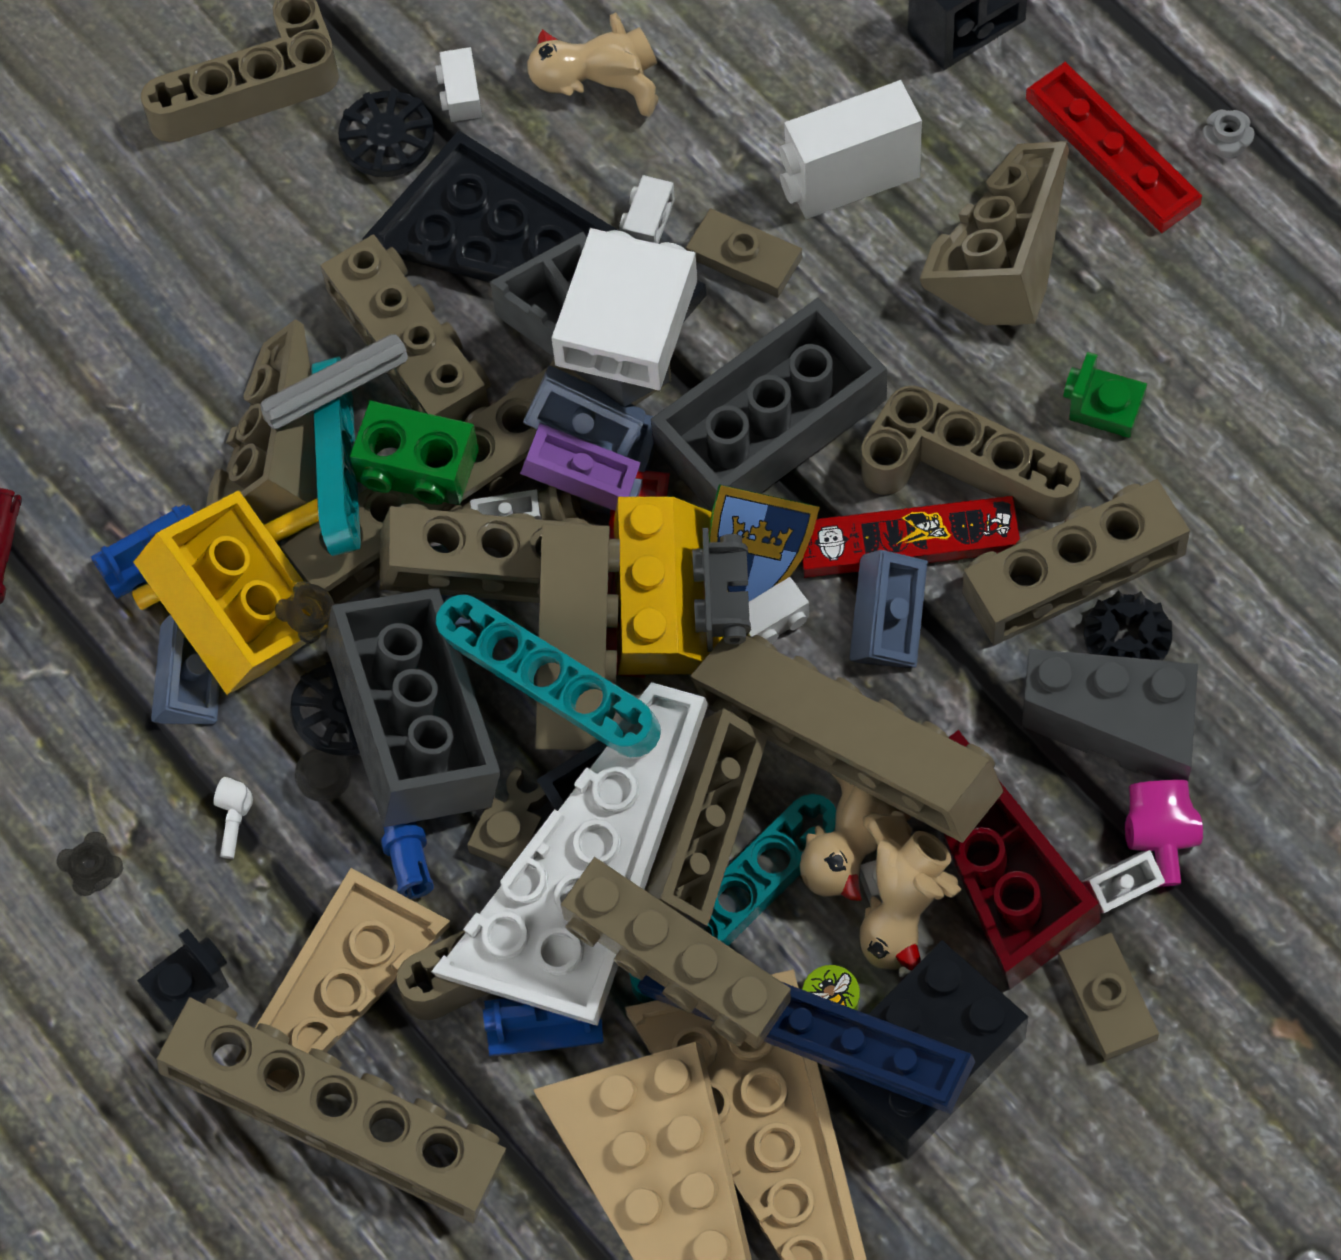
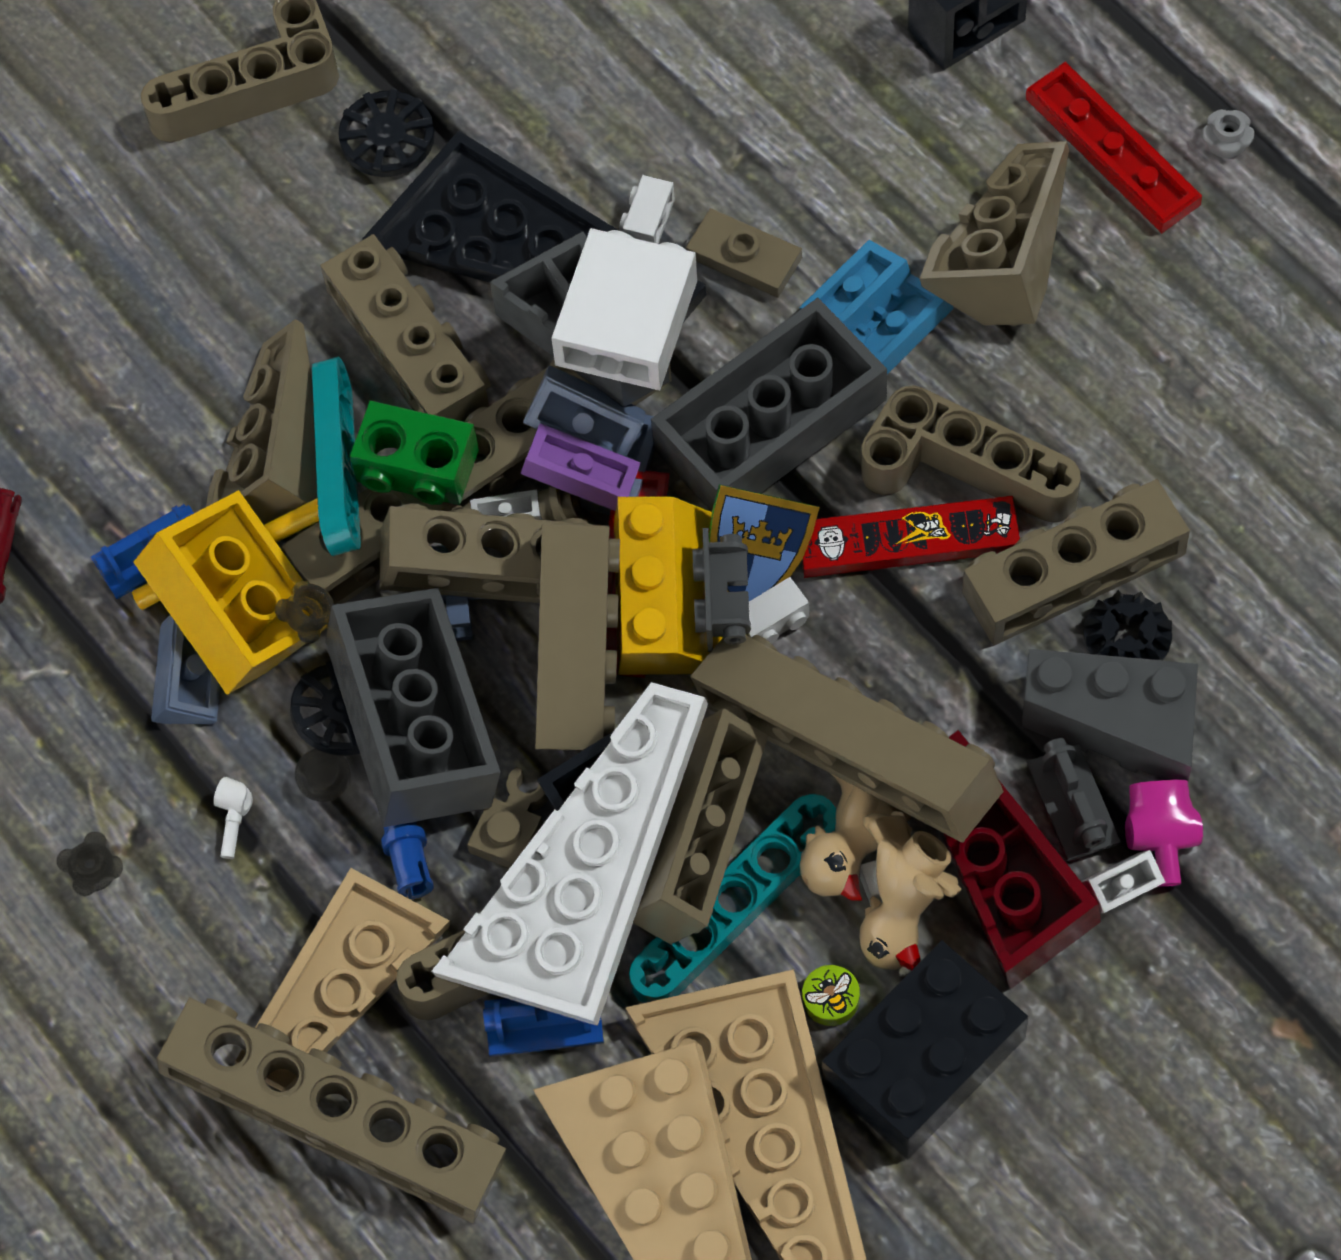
(186, 973): black bracket -> none
(333, 381): light grey axle -> none
(460, 83): white piece -> none
(560, 695): teal beam -> none
(609, 59): tan animal -> none
(675, 953): dark tan brick -> none
(851, 150): white brick -> none
(862, 1047): dark blue tile -> none
(882, 303): none -> dark azure slope
(888, 609): sand blue slope -> none
(1072, 800): none -> dark grey hinge
(1103, 398): green bracket -> none
(1108, 996): dark tan plate -> none

